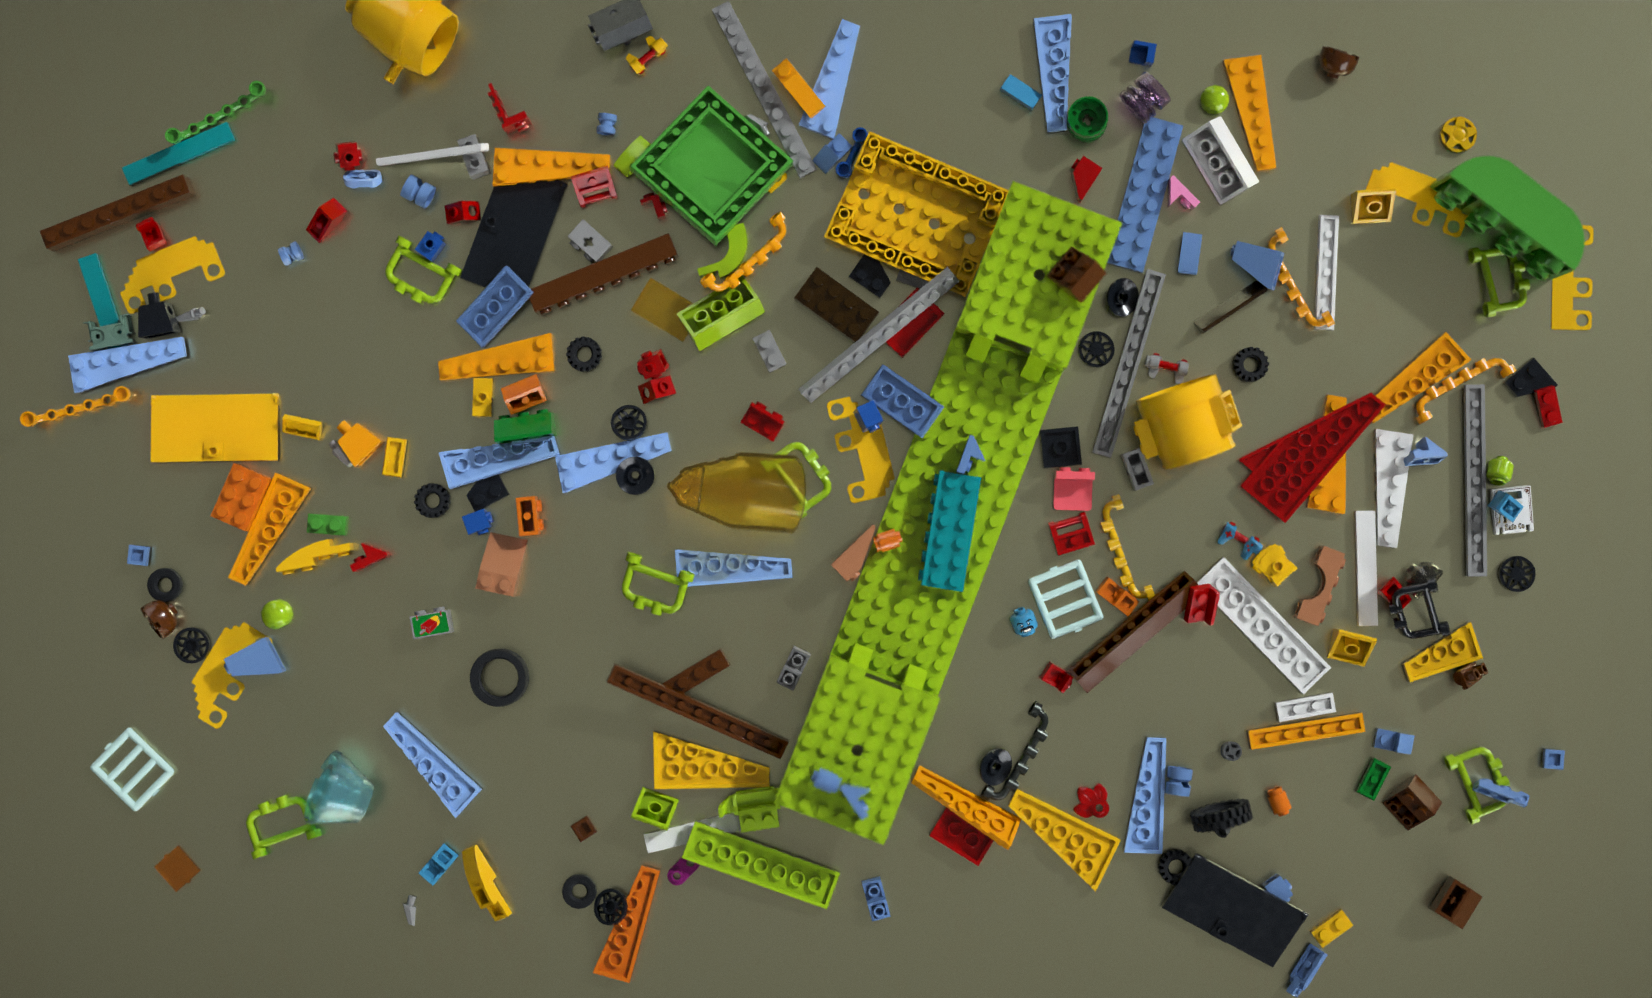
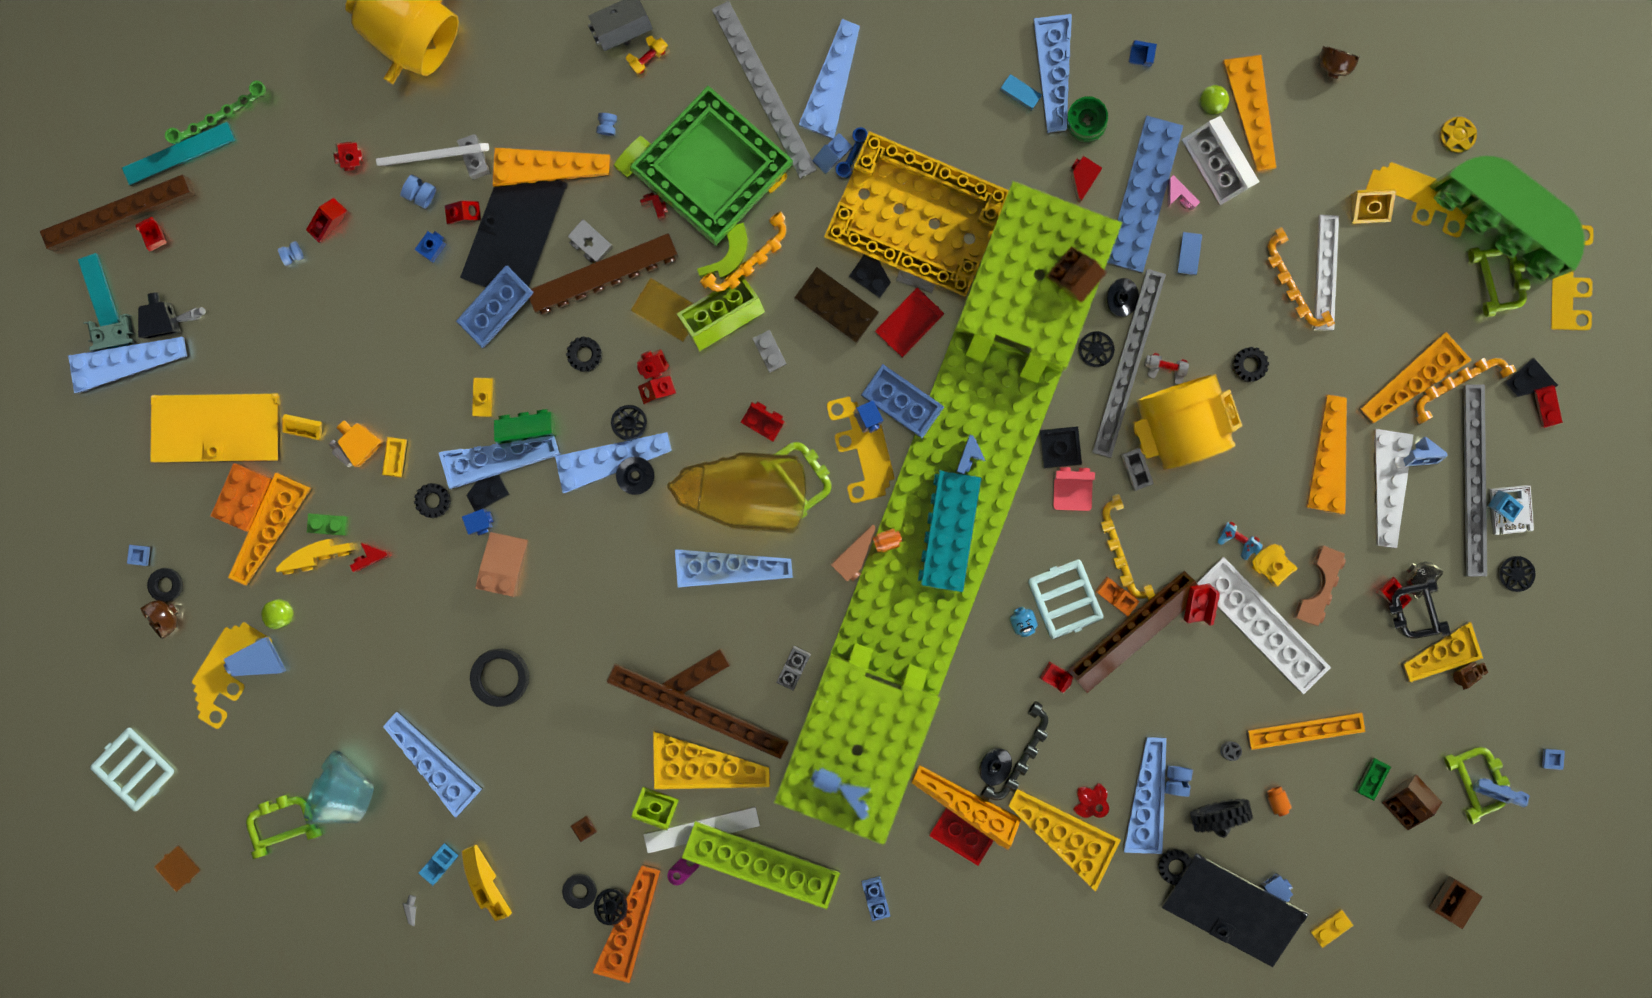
(120, 394): light orange bar -> none
(162, 265): yellow piece -> none
(191, 645): black wheel -> none
(362, 178): light blue plate -> none
(401, 286): lime bar -> none
(432, 623): brick -> none
(517, 122): red plate -> none
(518, 357): light orange wing -> none
(523, 394): orange brick -> none
(528, 516): orange brick -> none
(593, 181): plate -> none
(641, 601): lime bar -> none
(754, 808): lime plate -> none
(758, 123): light grey bar -> none
(798, 88): light orange slope -> none
(879, 335): light grey plate -> none
(1072, 540): red plate -> none
(1148, 94): clear purple wheel -> none
(1230, 306): dark brown slope -> none
(1258, 261): medium blue slope -> none
(1296, 463): red wing -> none
(1305, 707): white plate -> none
(1305, 970): medium blue hinge -> none
(1350, 647): yellow slope -> none
(1366, 568): white tile -> none
(1393, 741): medium blue slope -> none
(1499, 470): lime head -> none

